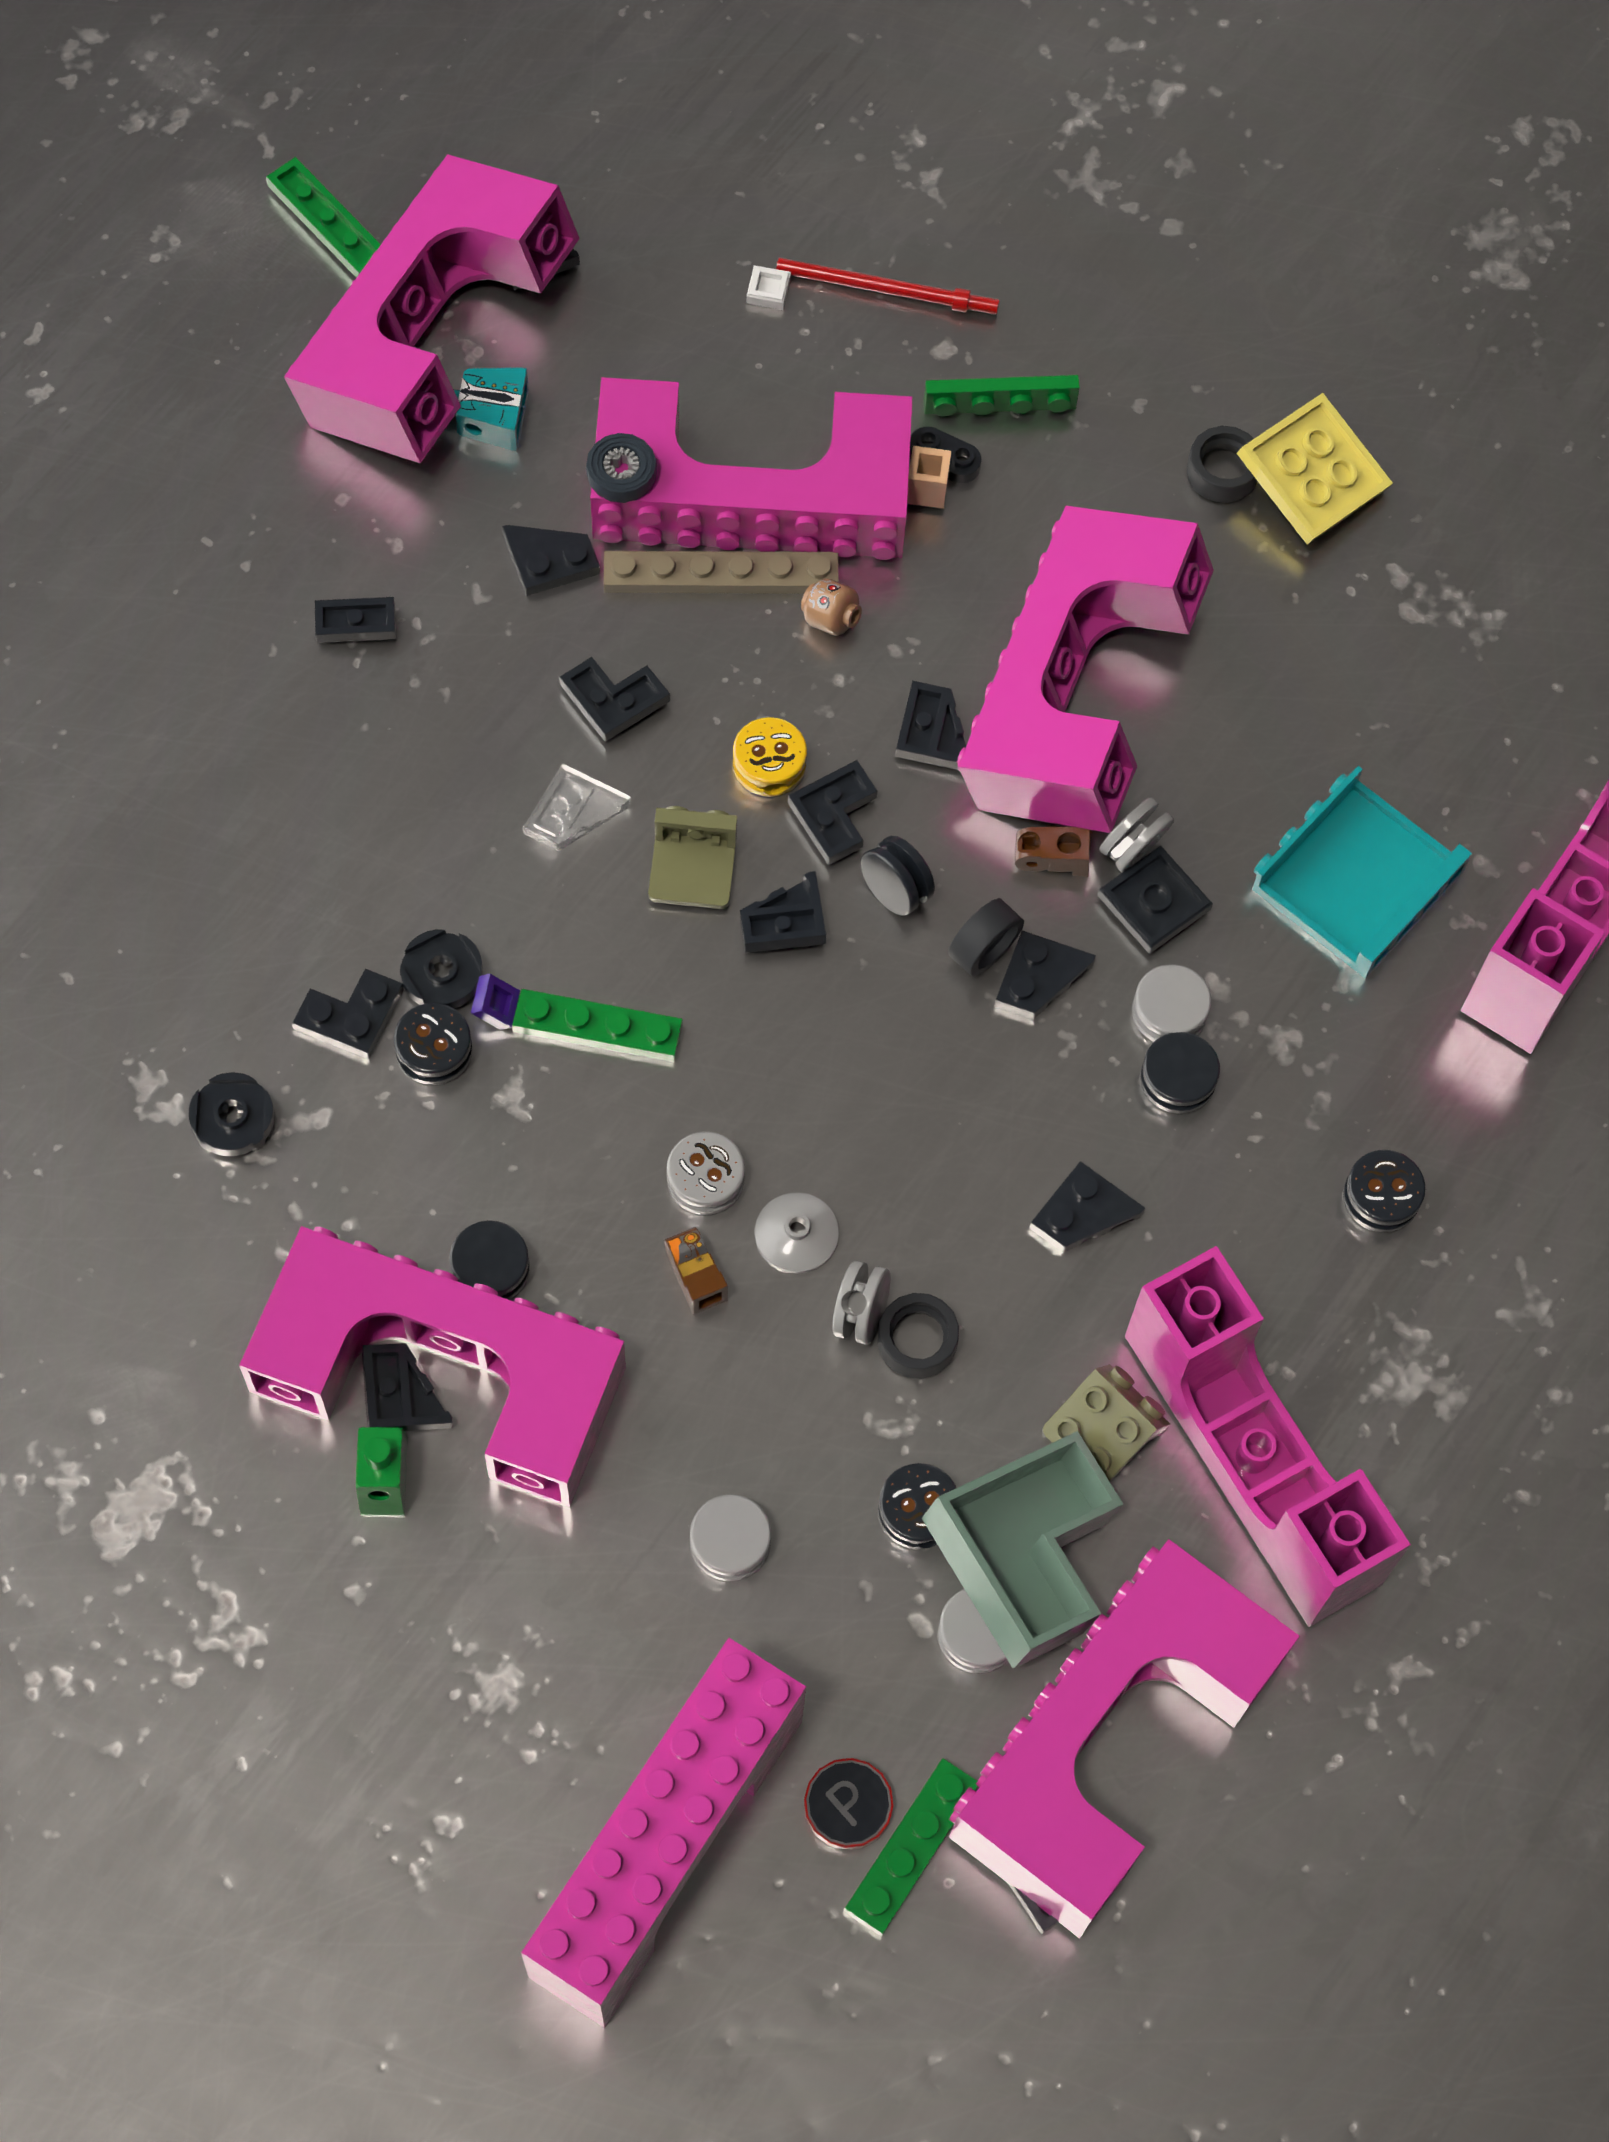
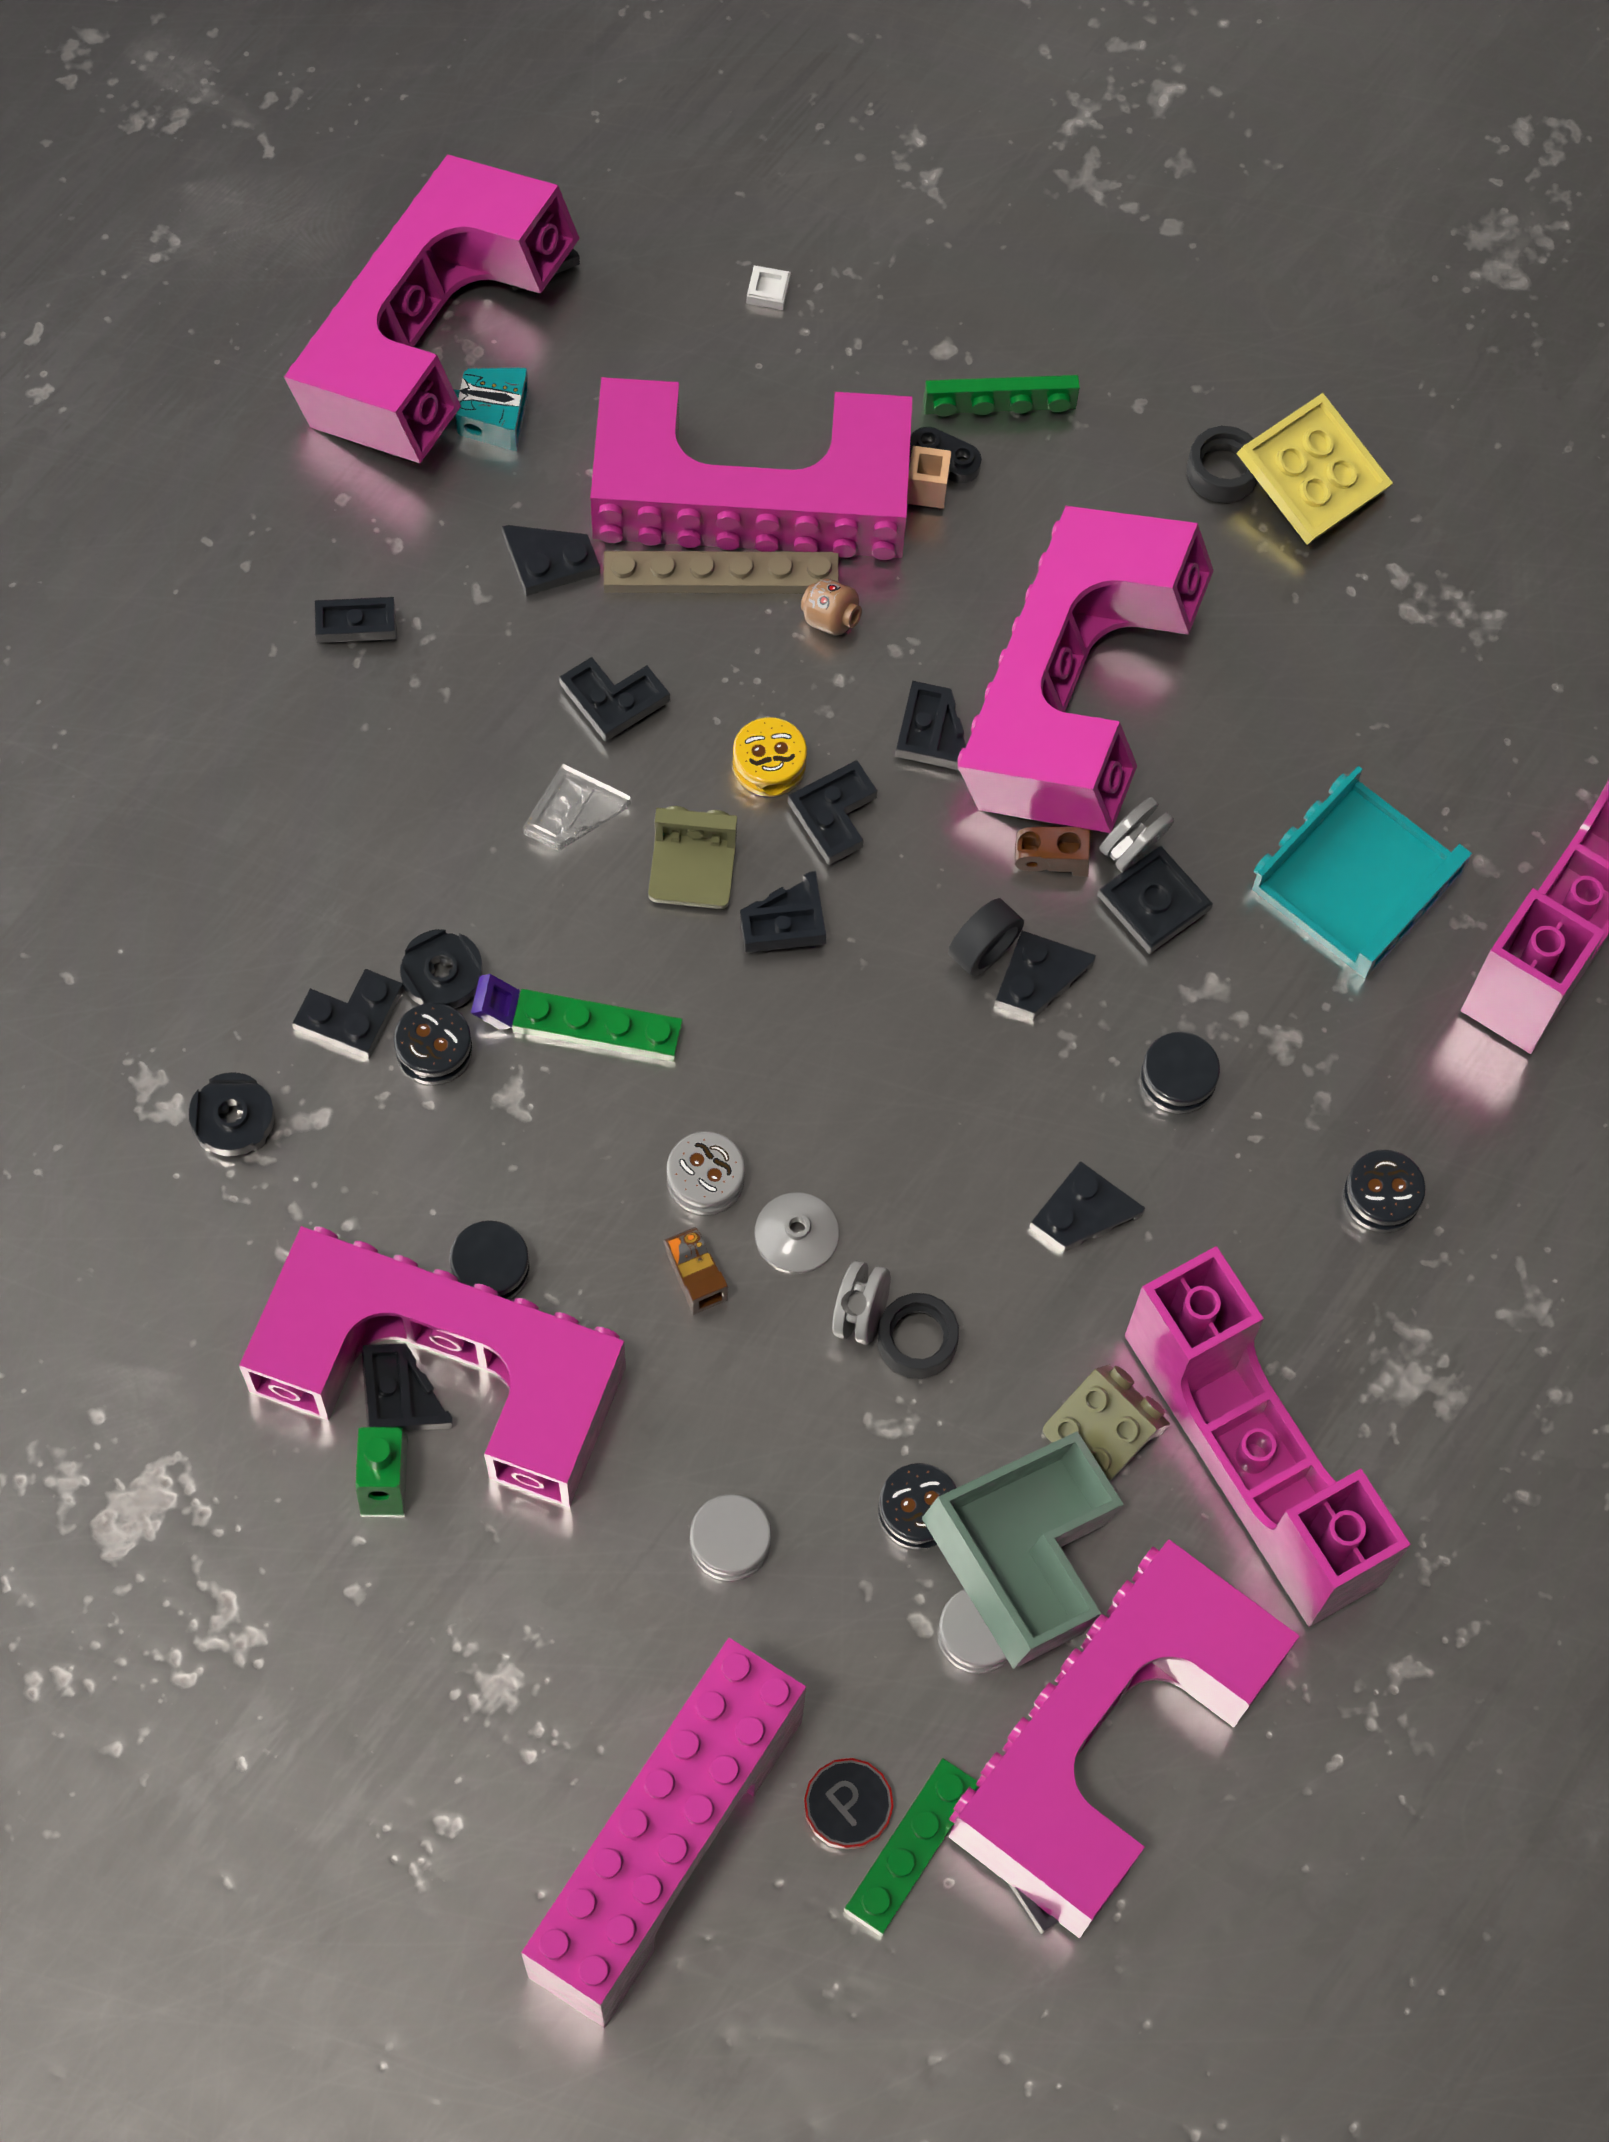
(323, 215): green plate -> none
(608, 455): black bush -> none
(897, 875): black head -> none
(960, 299): red bar -> none
(1171, 1002): light grey head -> none

